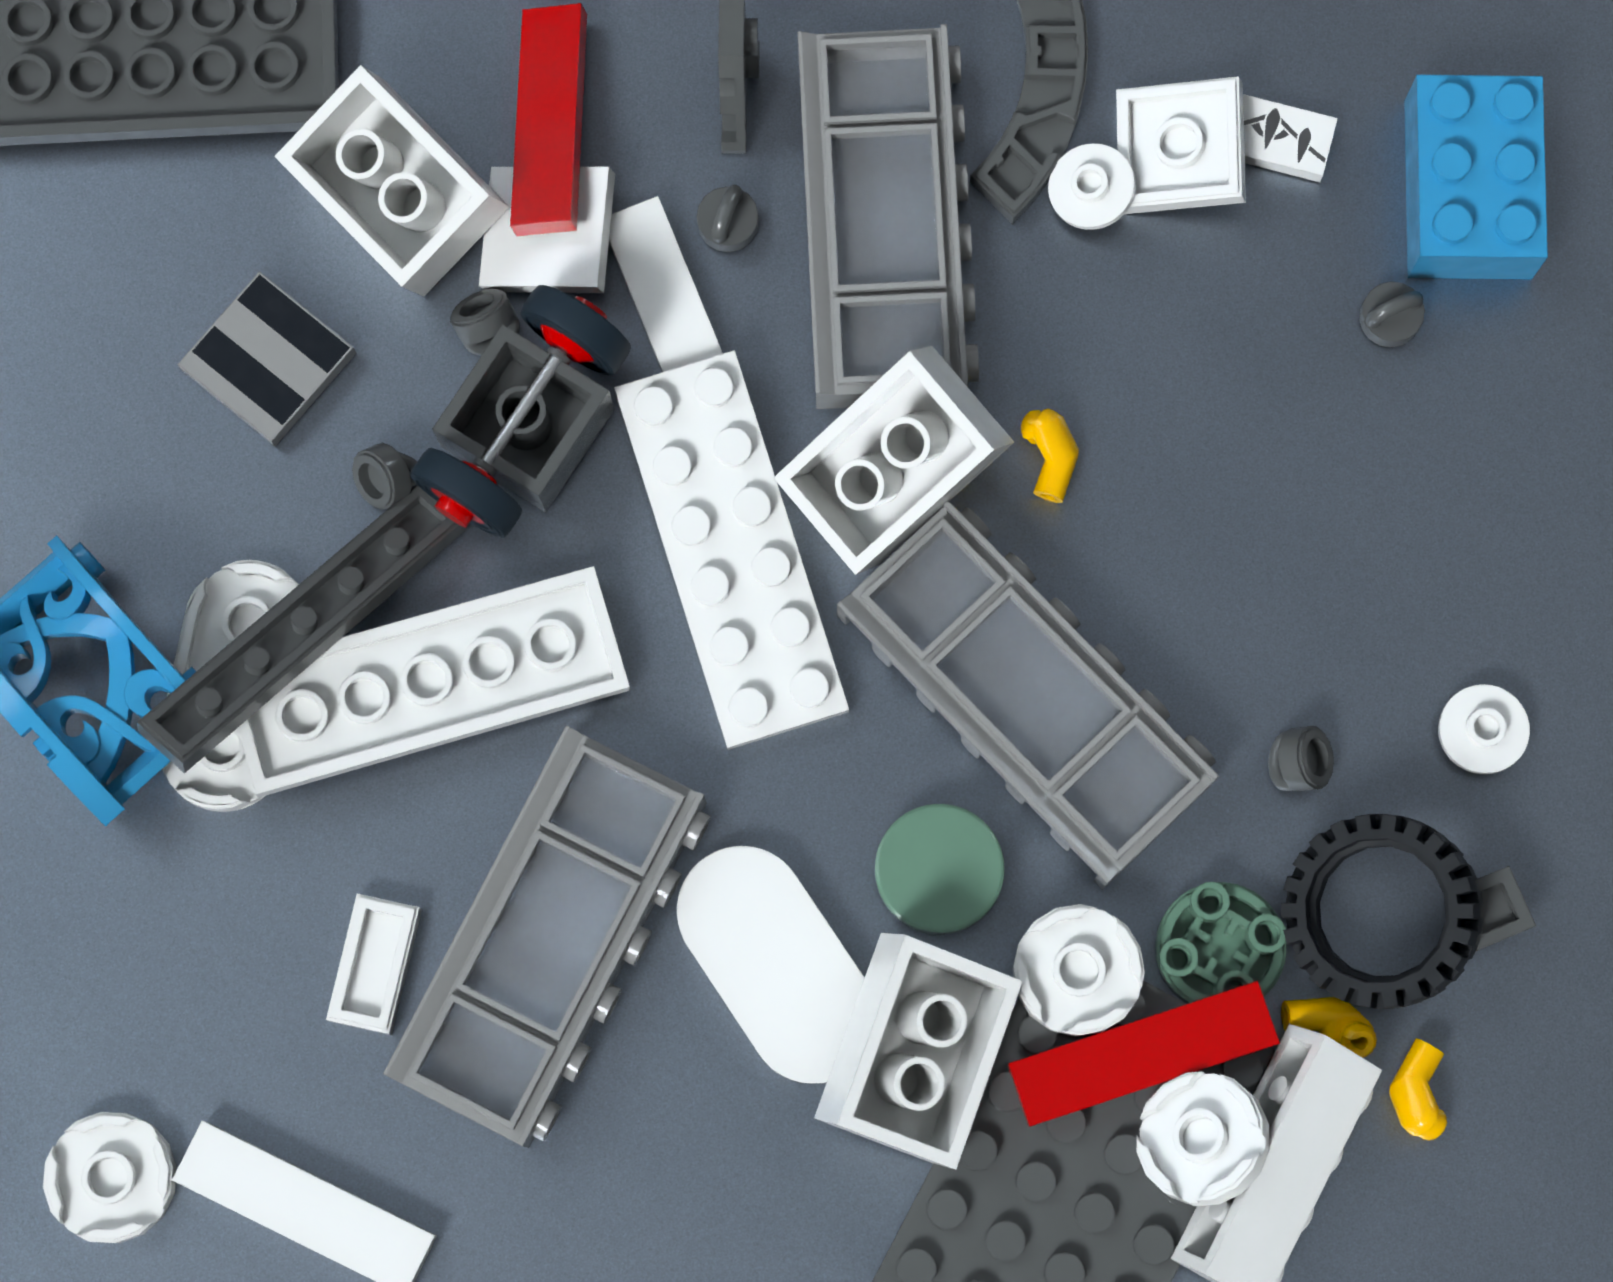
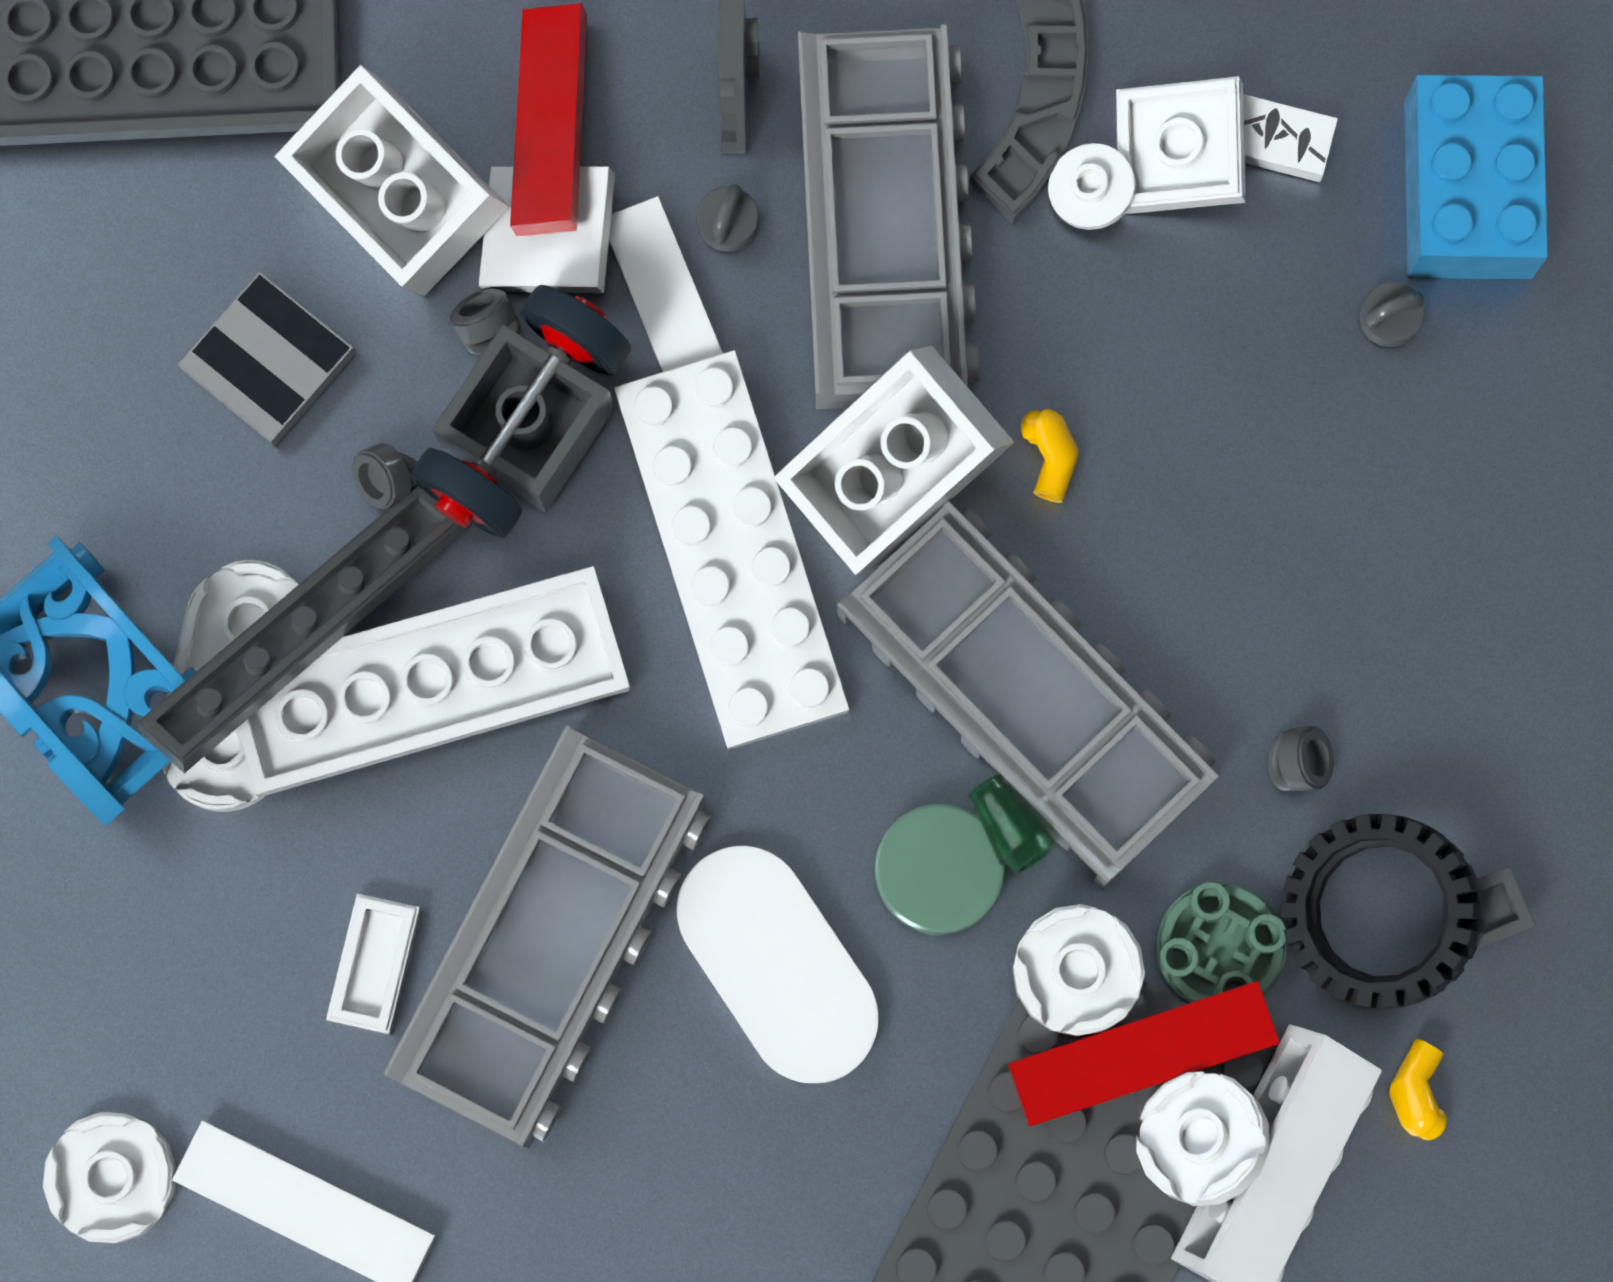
(918, 1049): white brick -> none
(1011, 825): none -> clear green cone
(1334, 1019): yellow arm -> none
(1483, 729): white piece -> none

